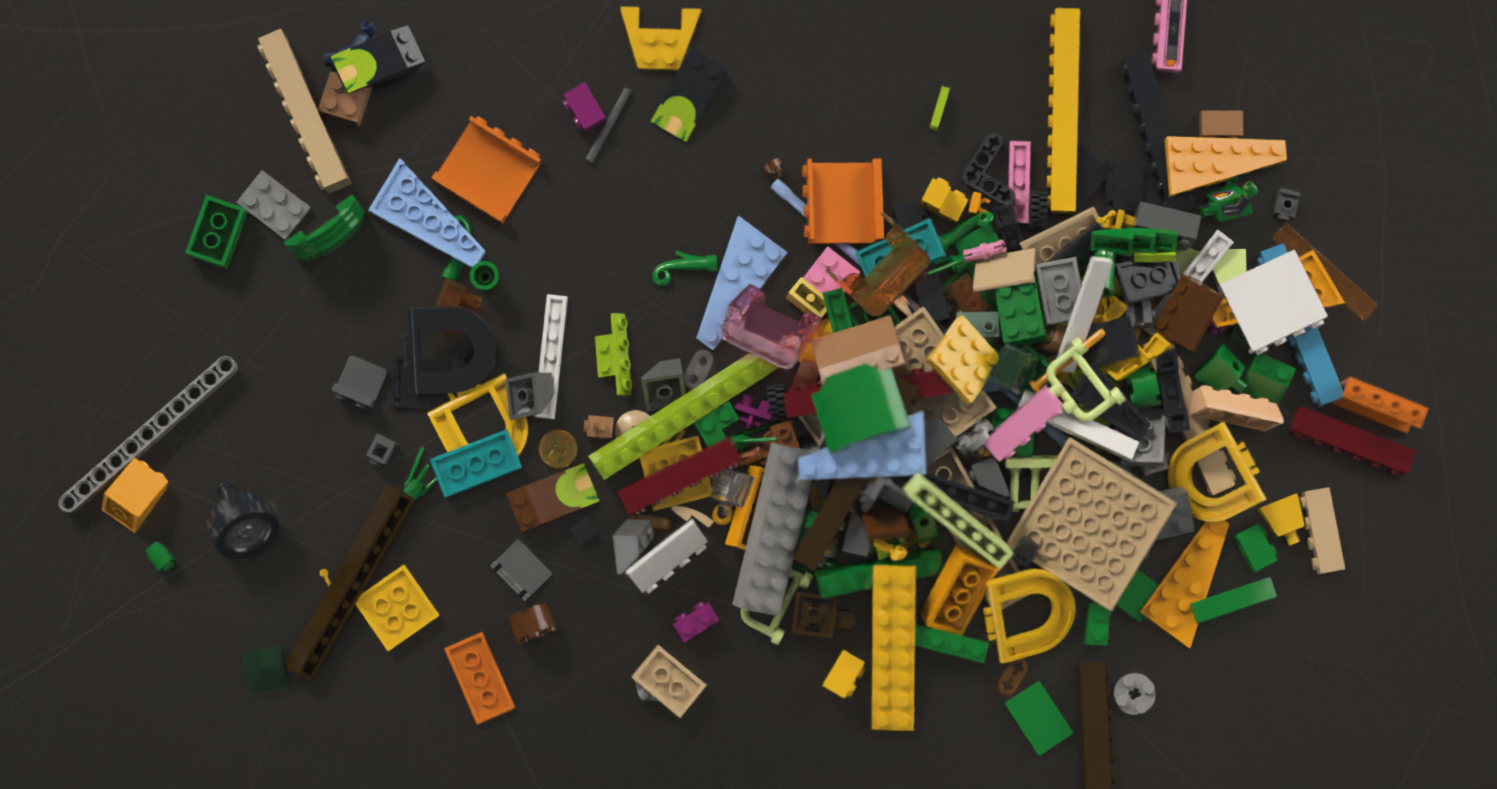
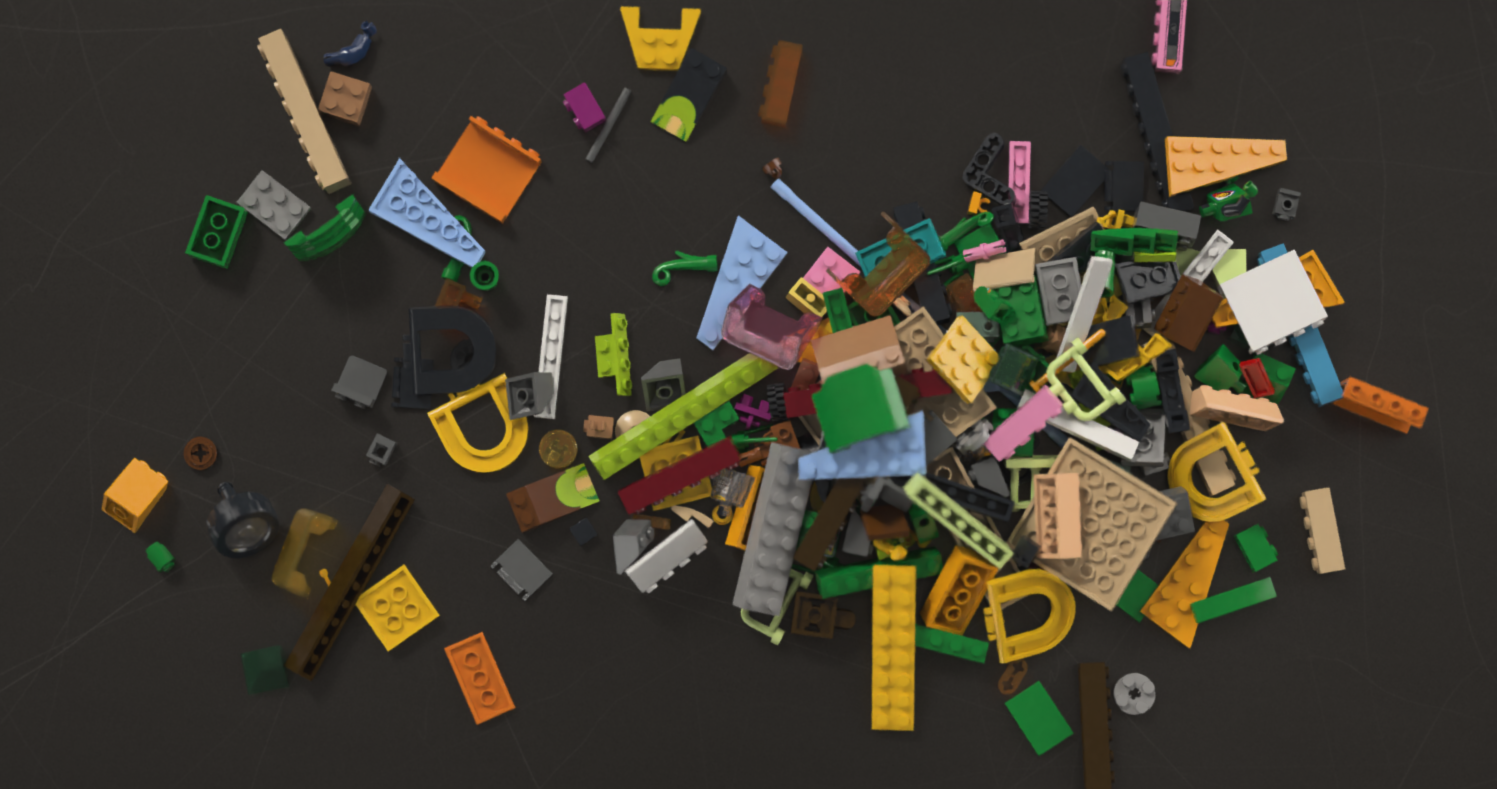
(138, 436): light grey beam -> none
(193, 446): none -> reddish brown gear
(285, 570): none -> clear yellow windscreen
(378, 60): black slope -> none
(414, 487): green plant -> none
(476, 463): teal tile -> none
(532, 623): reddish brown brick -> none
(667, 681): tan piece -> none
(696, 622): magenta brick -> none
(697, 369): clear plate -> none
(781, 83): none -> clear orange brick
(843, 202): orange panel -> none
(843, 674): yellow brick -> none
(939, 108): lime tile -> none
(942, 201): yellow brick -> none
(991, 305): none -> green leg
(1057, 515): none -> light nougat slope
(1064, 111): yellow brick -> none
(1096, 625): green brick -> none
(1221, 124): medium nougat brick -> none
(1256, 378): none -> red tile
(1284, 518): yellow torso -> none
(1352, 295): clear orange tile -> none
(1352, 440): dark red brick -> none

